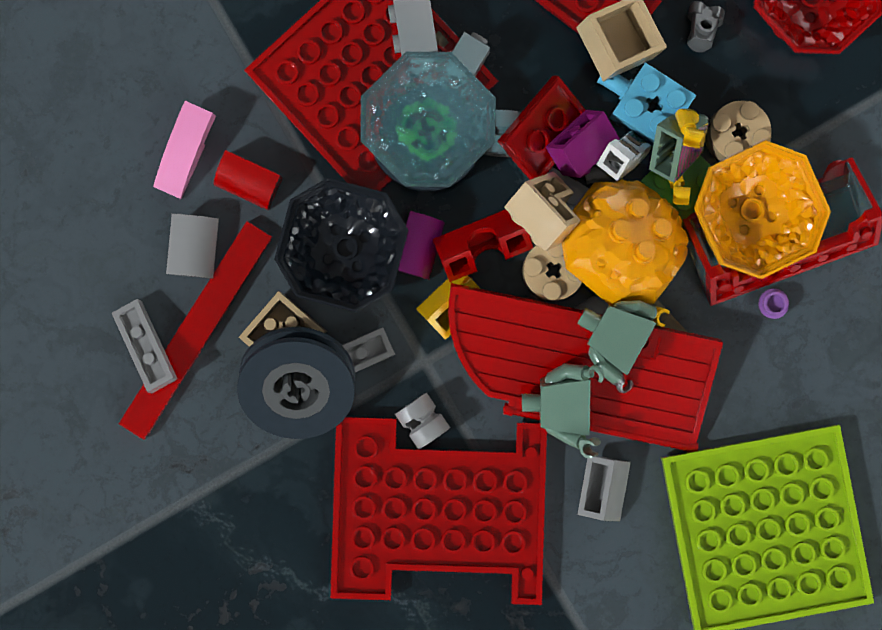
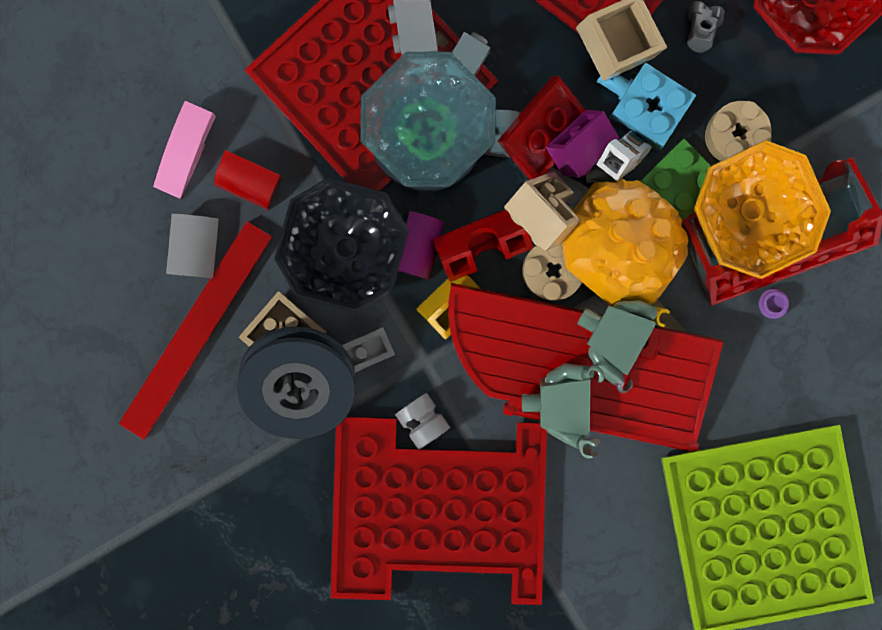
(144, 346): light grey plate -> none
(604, 488): light grey brick -> none
(676, 147): torso -> none

